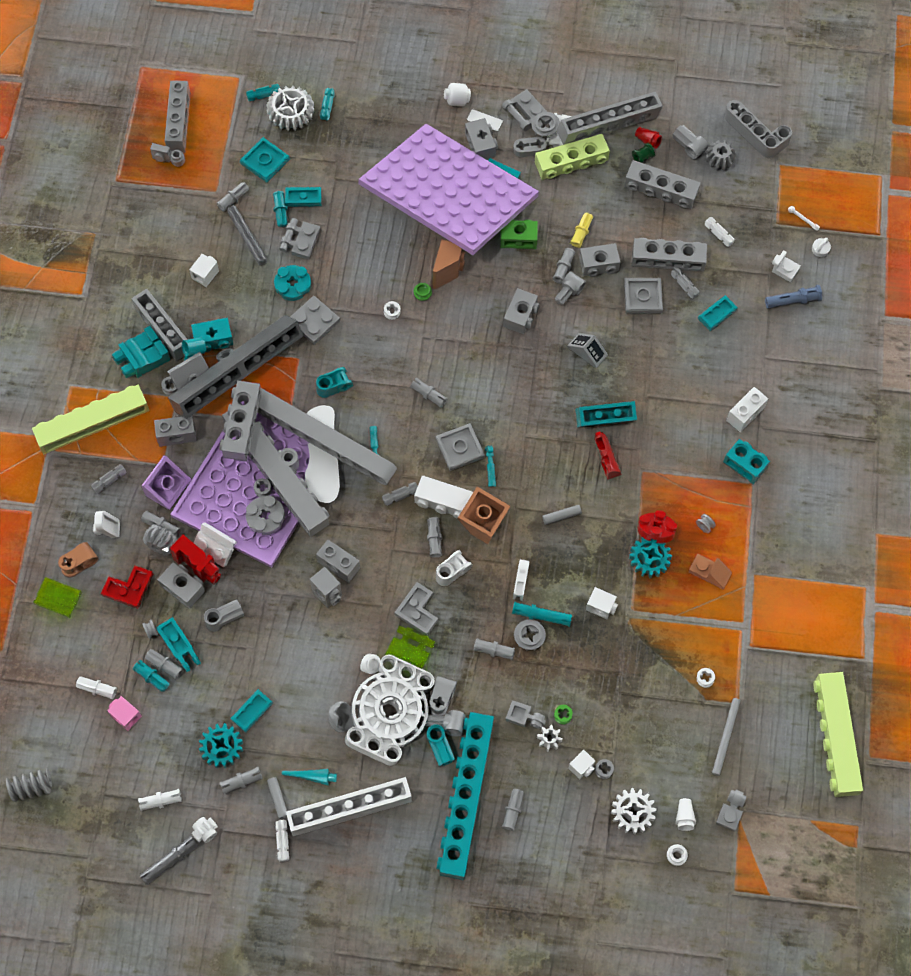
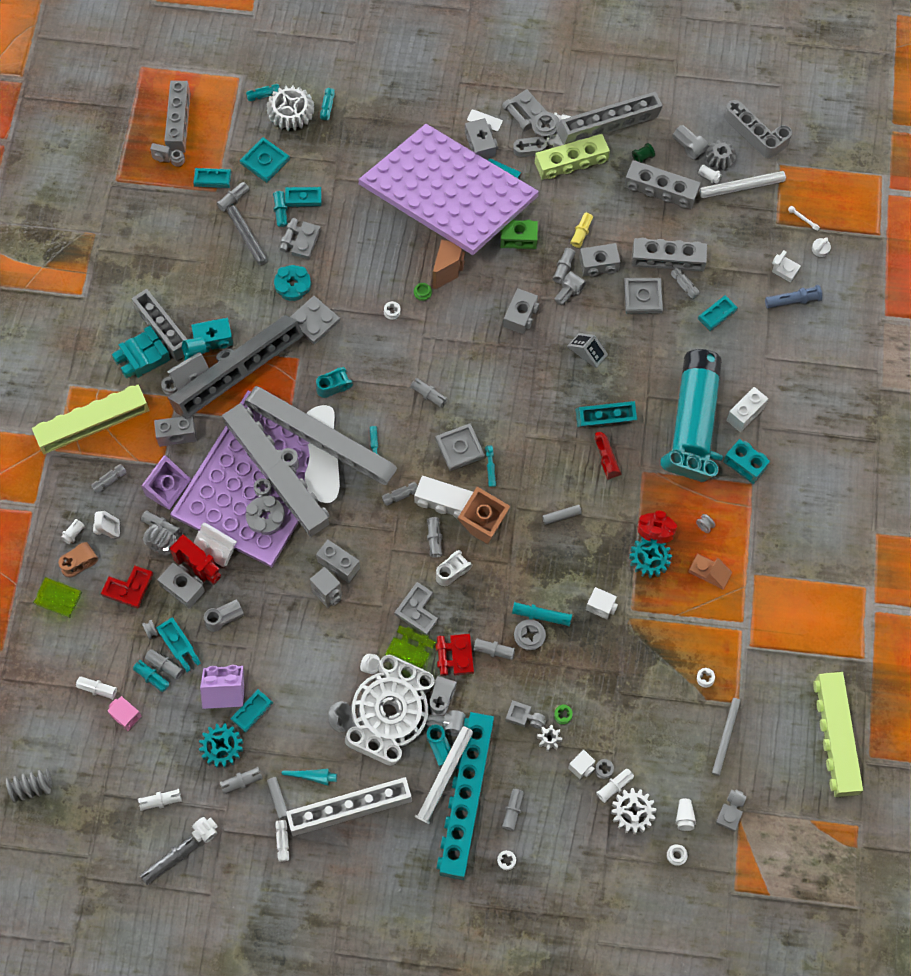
(69, 535): none -> white pin
(204, 270): white brick -> none
(212, 178): none -> teal plate
(222, 687): none -> lavender slope
(239, 448): light grey brick -> none
(445, 774): none -> white axle
(457, 94): white head -> none
(461, 655): none -> red plate
(509, 854): none -> white bush
(521, 579): white piece -> none
(615, 785): none -> white axle
(649, 136): red cone -> none
(696, 418): none -> teal piece
(713, 176): none -> white pin
(719, 231): white axle -> none
(742, 184): none -> white axle

